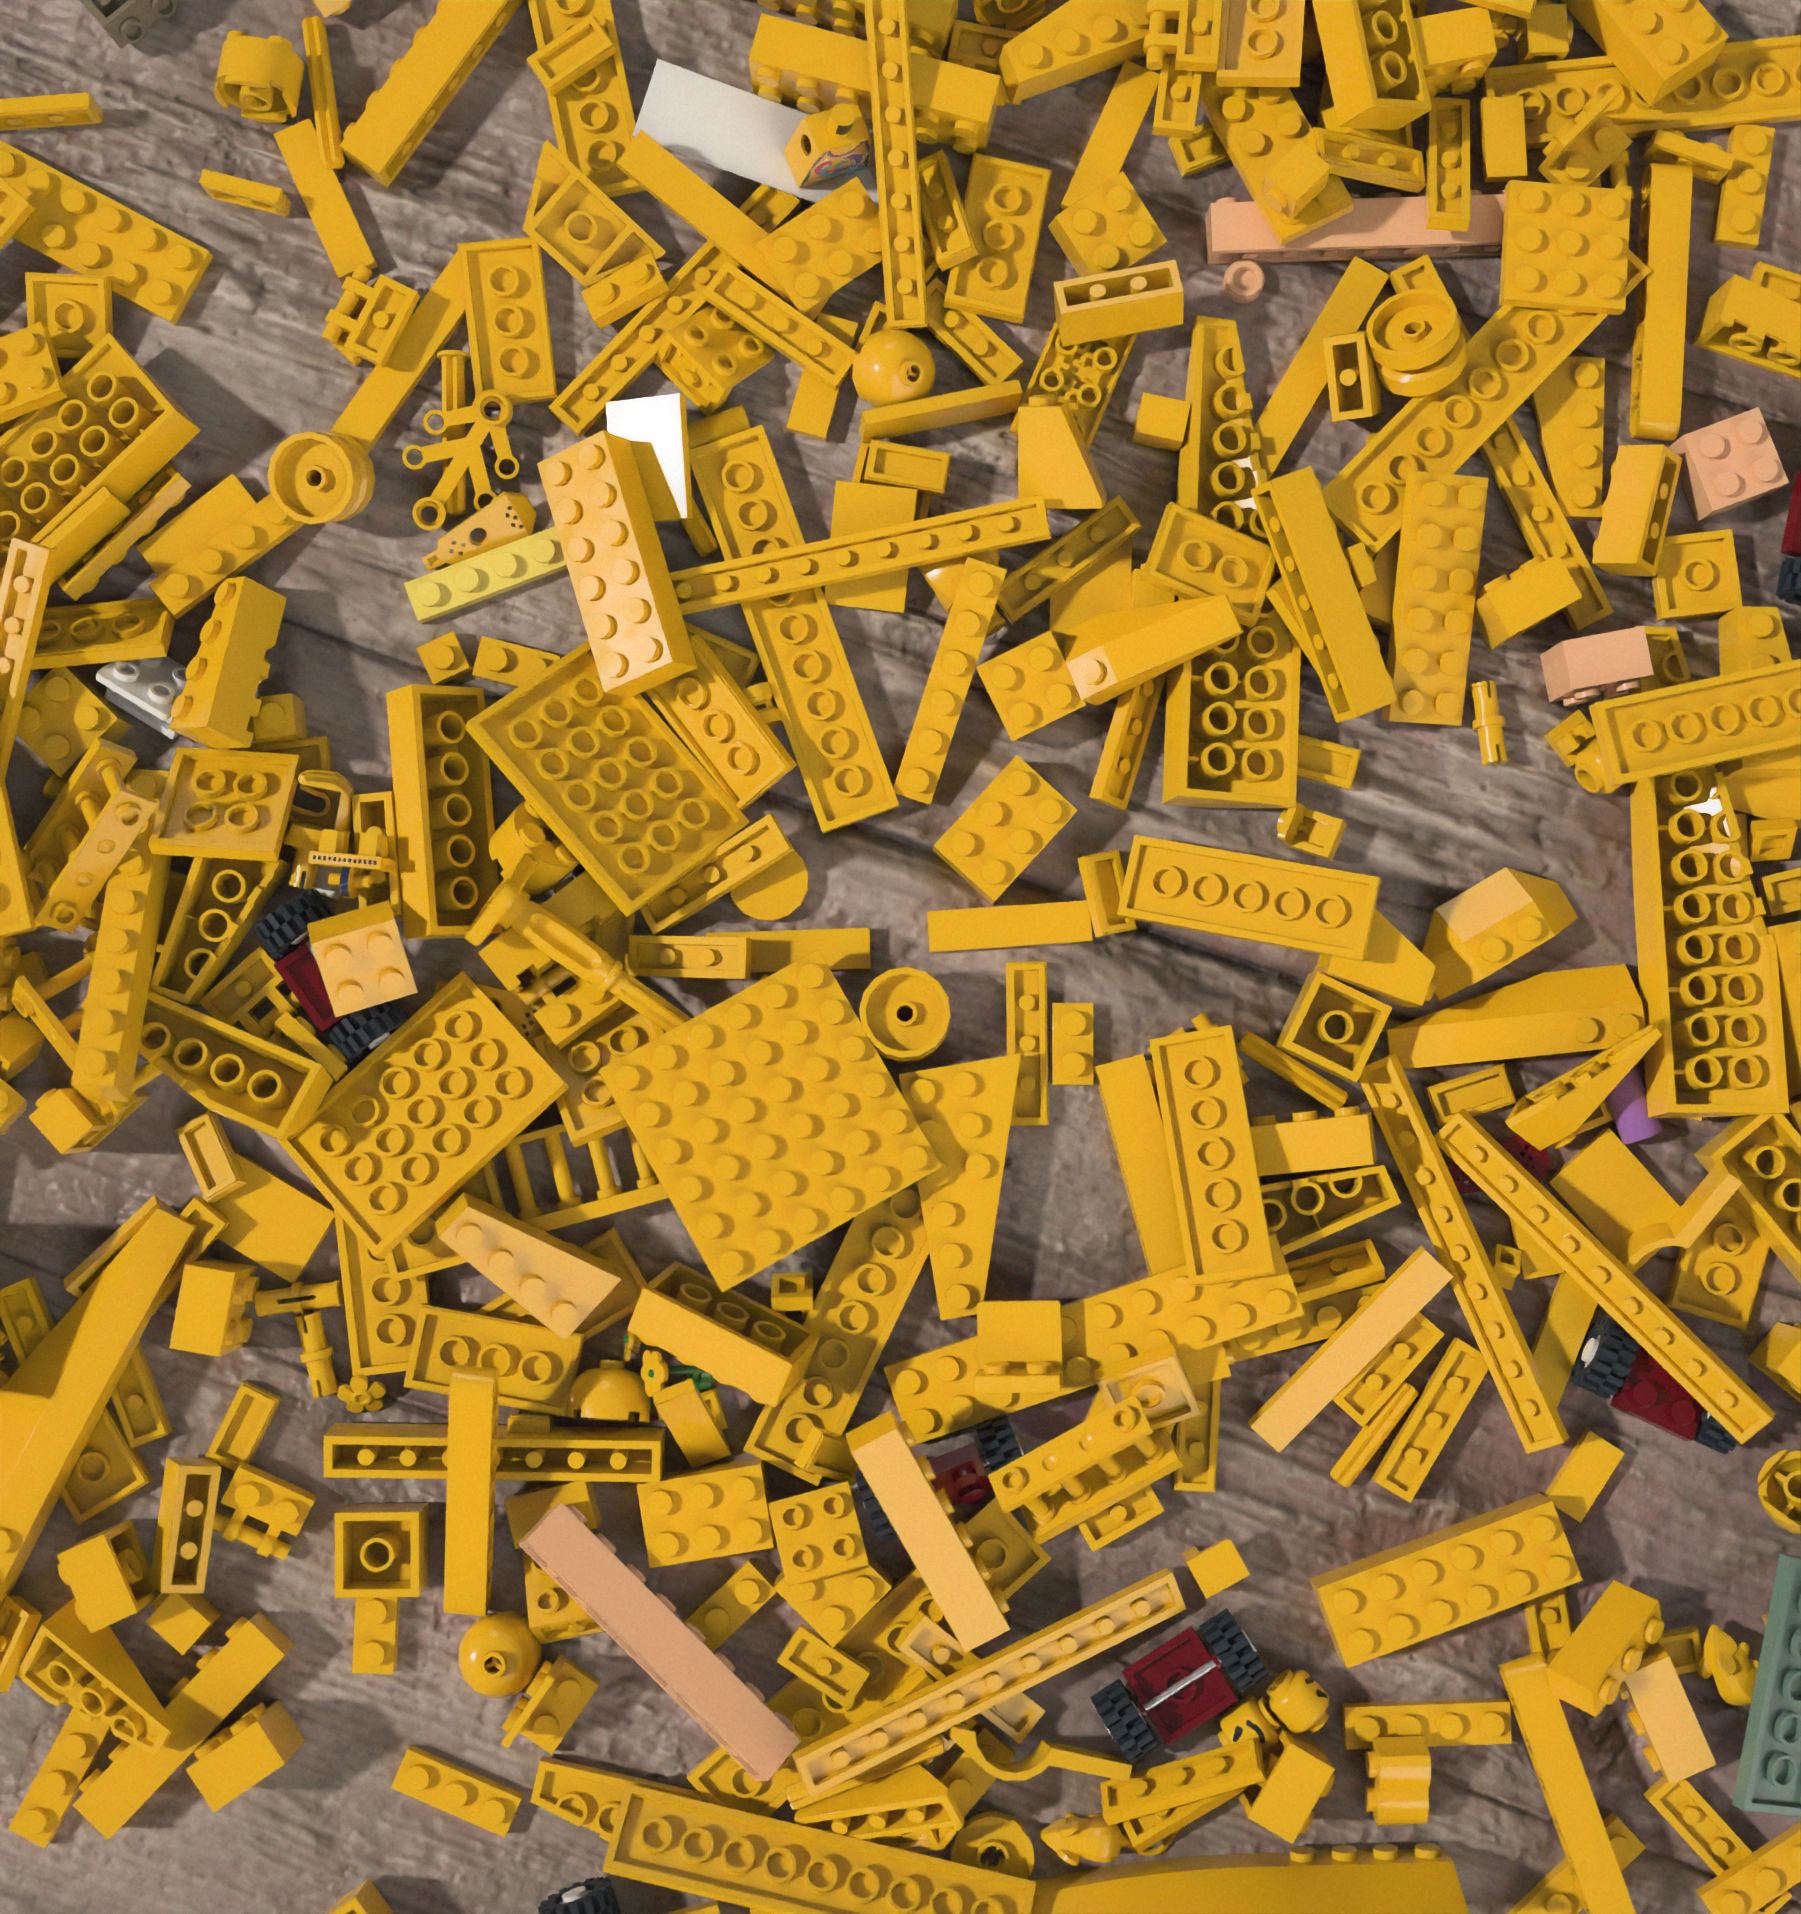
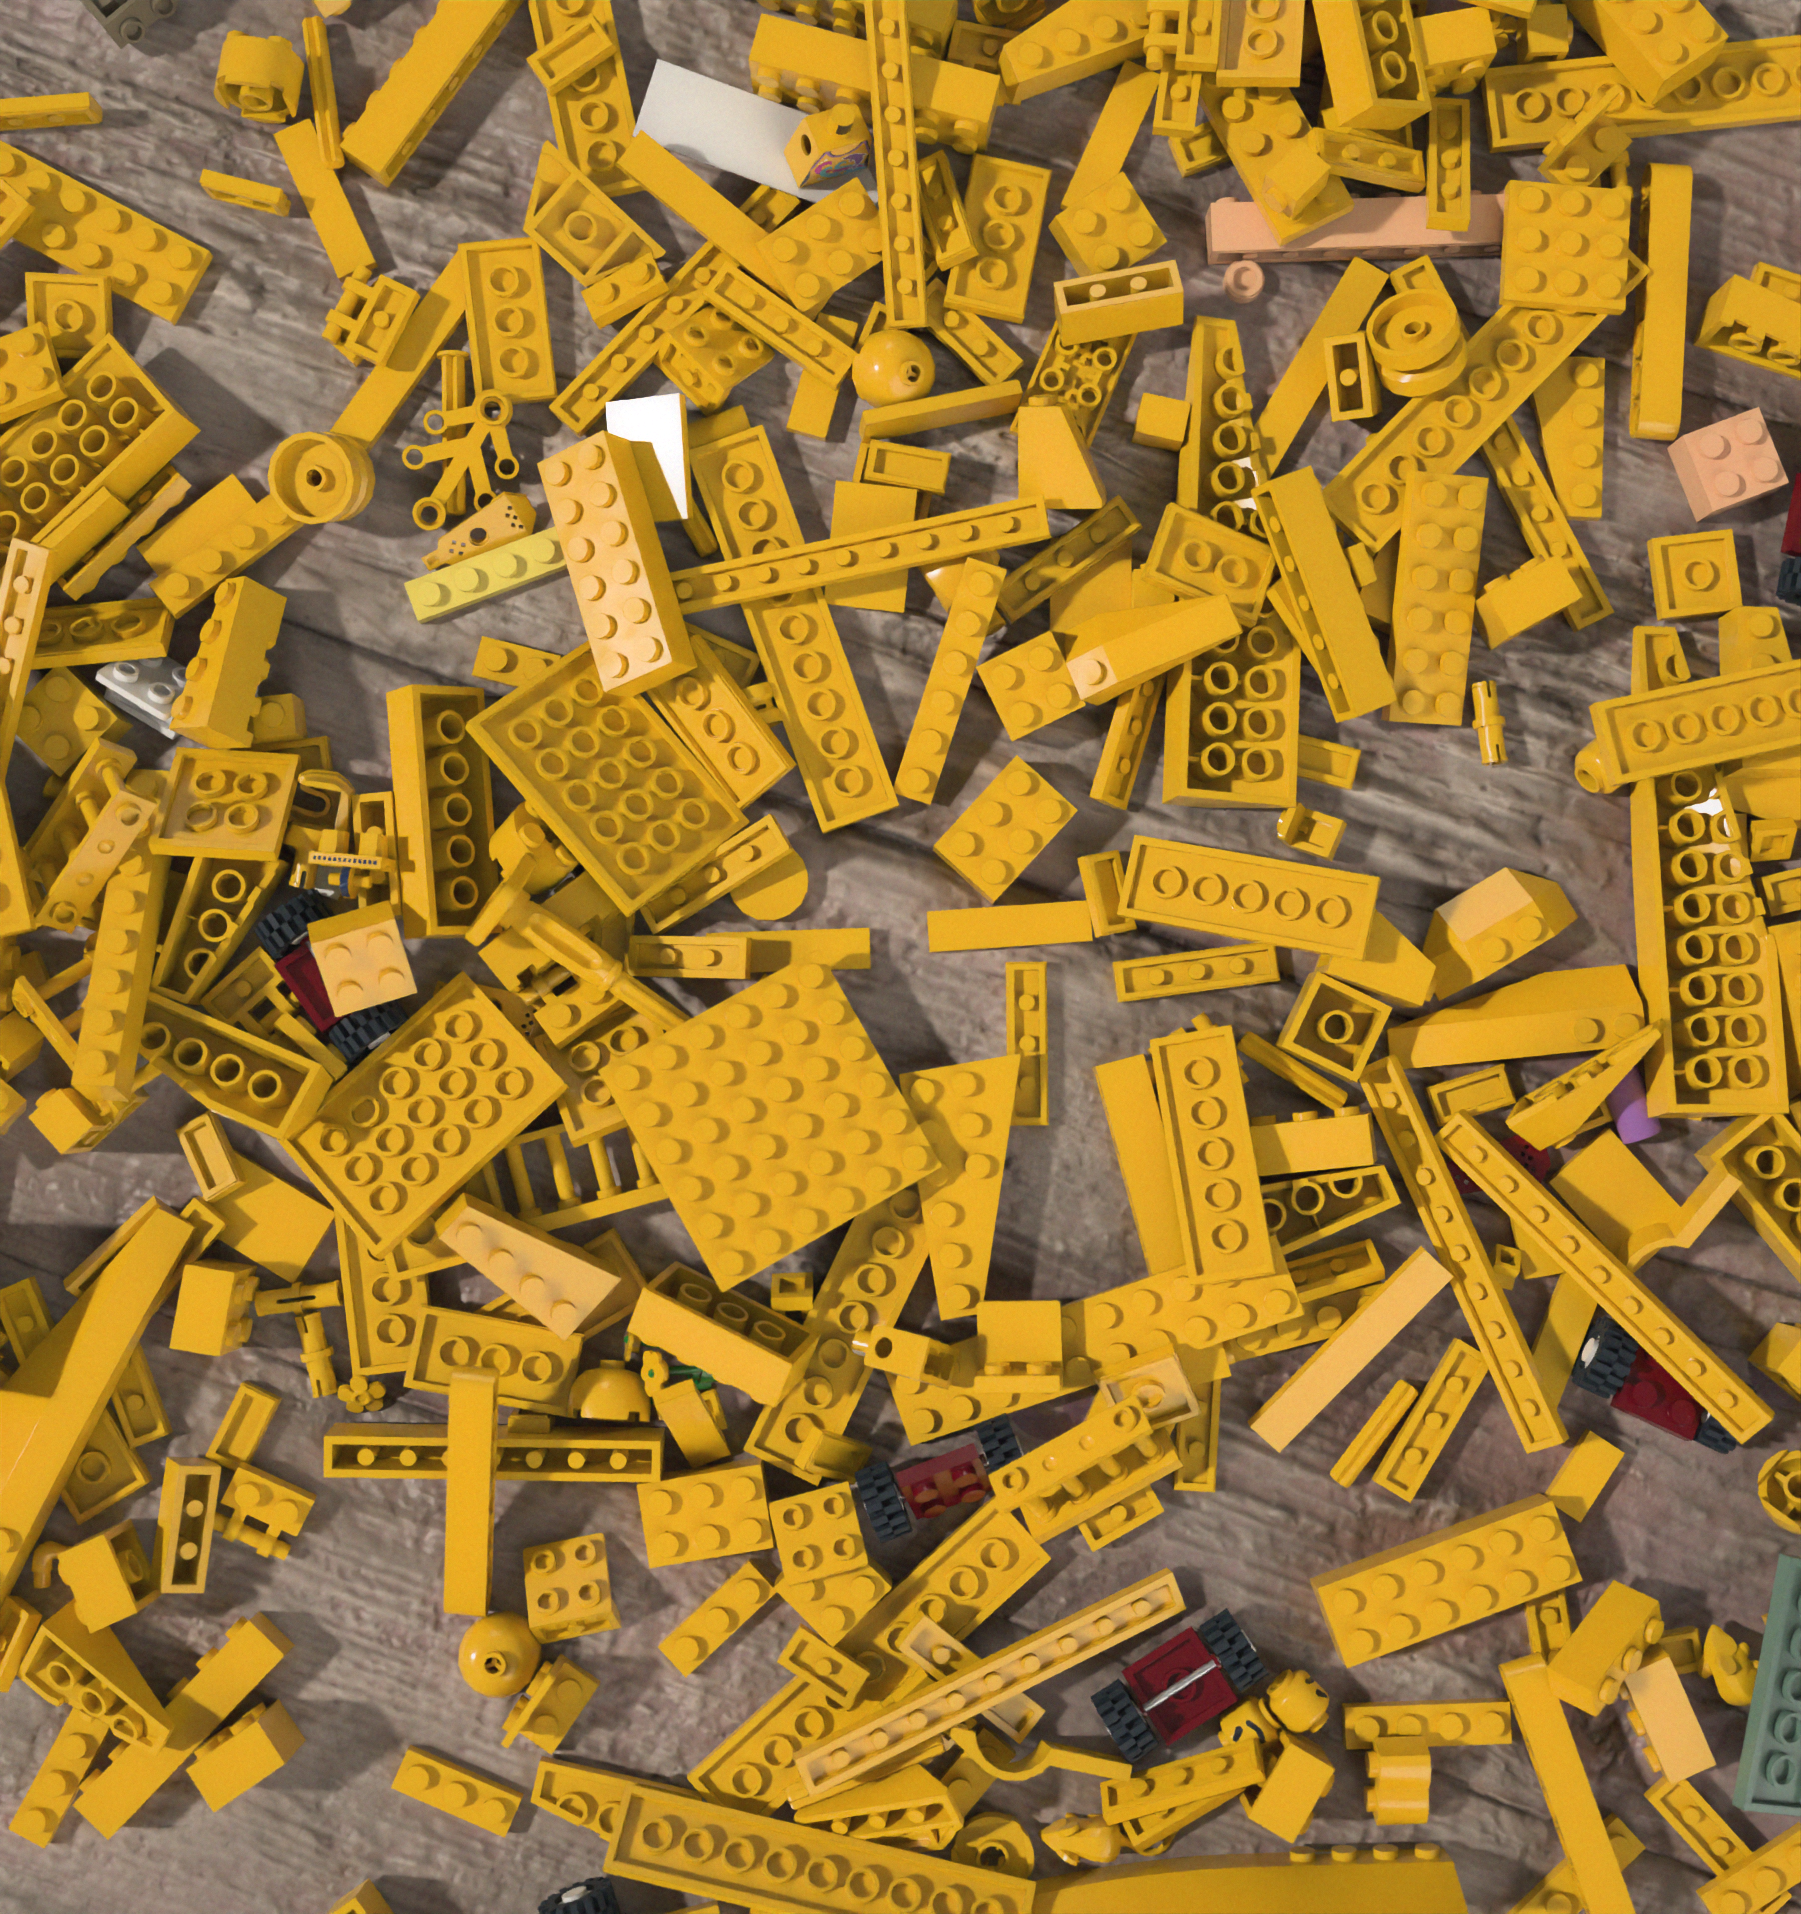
(42, 1562): none -> yellow animal
(182, 1619): yellow brick -> none
(376, 1635): yellow plate -> none
(381, 1550): yellow brick -> none
(444, 658): yellow plate -> none
(529, 1505): yellow brick -> none
(660, 1642): light nougat brick -> none
(906, 1355): none -> yellow torso
(911, 1039): yellow wheel -> none
(928, 1531): yellow brick -> none
(1072, 1044): yellow plate -> none
(1195, 971): none -> yellow tile
(1216, 1566): yellow panel -> none
(1388, 1369): yellow plate -> none
(1503, 139): yellow tile -> none
(1571, 736): yellow tile -> none
(1596, 665): light nougat brick -> none
(1637, 510): yellow brick -> none
(1707, 160): yellow plate -> none
(1720, 1270): yellow tile -> none
(1744, 187): yellow plate -> none

